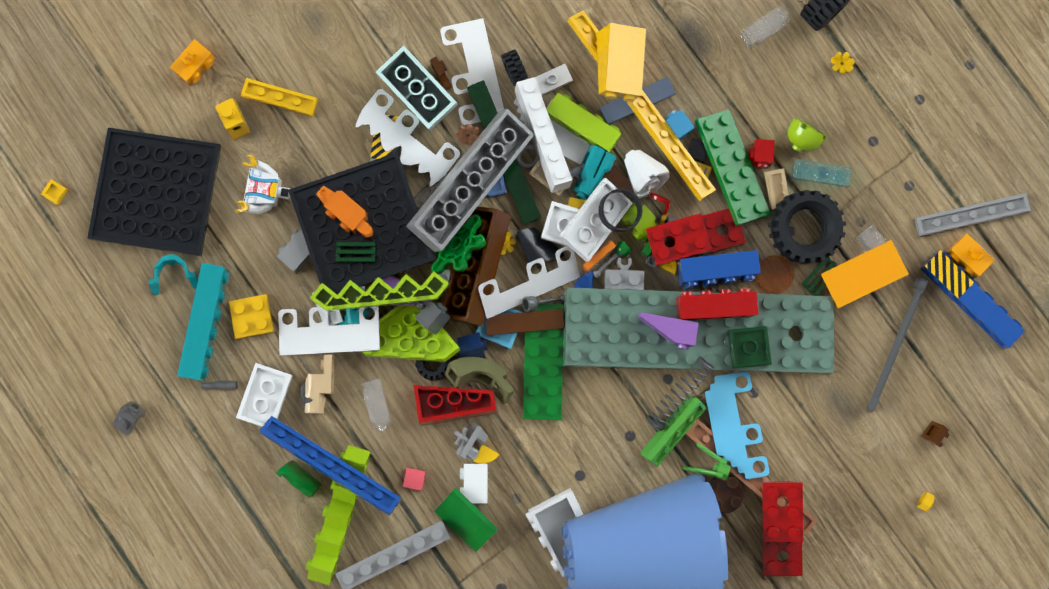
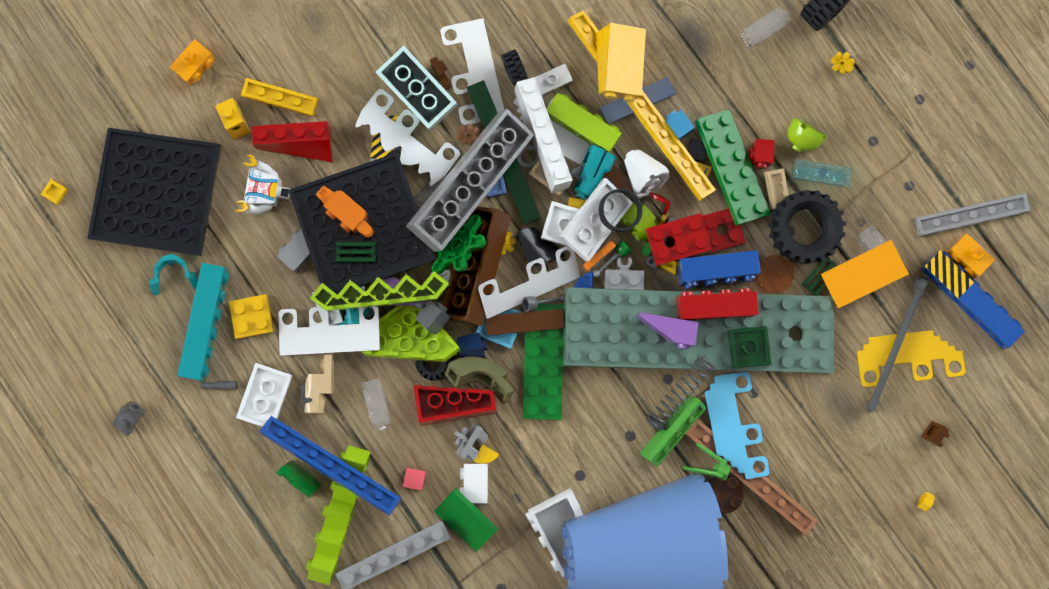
(295, 139): none -> red wedge
(782, 528): red bracket -> none
(916, 348): none -> yellow piece

